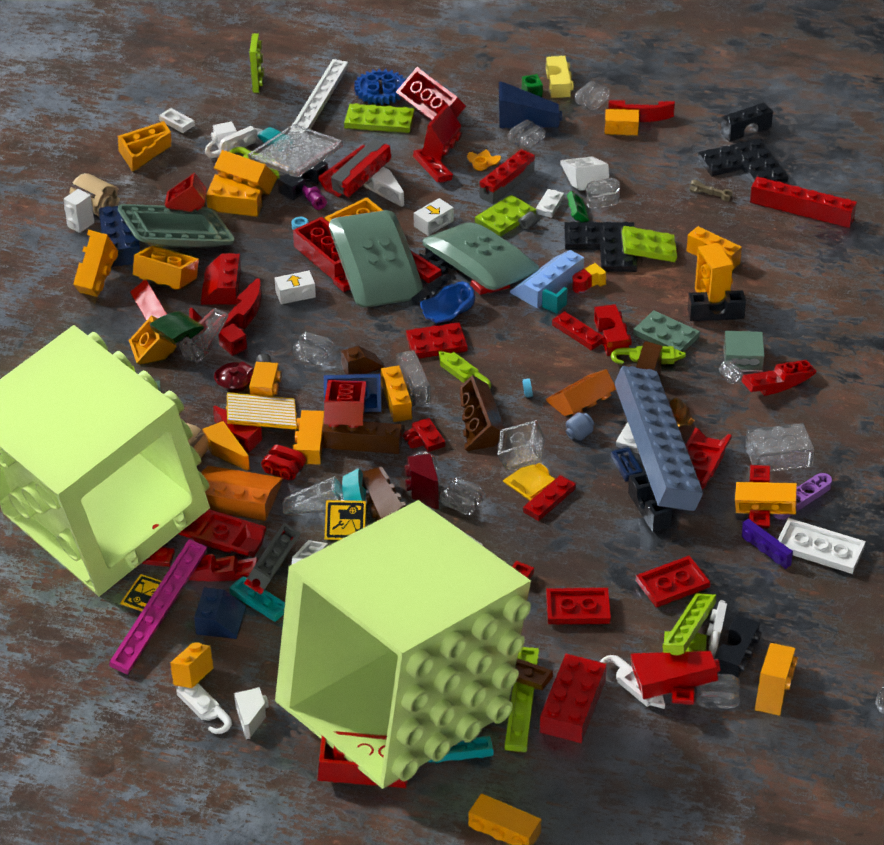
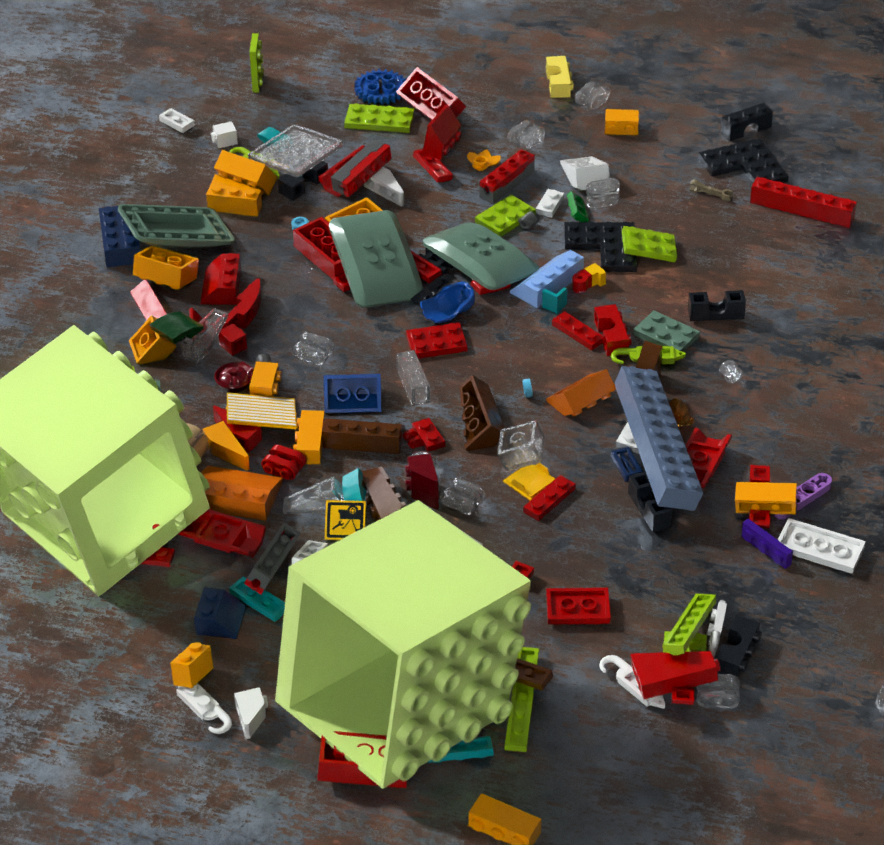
(78, 210): white brick -> none
(96, 264): light orange wedge -> none
(102, 190): tan cylinder -> none
(140, 592): piece -> none
(144, 144): light orange wedge -> none
(157, 607): dark pink plate -> none
(187, 195): red slope -> none
(223, 568): red slope -> none
(238, 139): white plate -> none
(295, 287): white brick -> none
(314, 195): magenta piece -> none
(321, 94): white plate -> none
(345, 403): red brick -> none
(359, 361): reddish brown slope -> none
(396, 393): light orange brick -> none
(433, 217): white brick -> none
(459, 367): lime plate -> none
(519, 105): dark blue slope -> none
(532, 84): green brick -> none
(573, 698): red brick -> none
(579, 426): sand blue head -> none
(647, 113): red slope -> none
(672, 581): red plate -> none
(702, 237): light orange brick -> none
(713, 272): light orange brick -> none
(745, 349): sand green piece -> none
(775, 678): light orange wedge -> none
(780, 379): red slope -> none
(780, 447): clear brick -> none

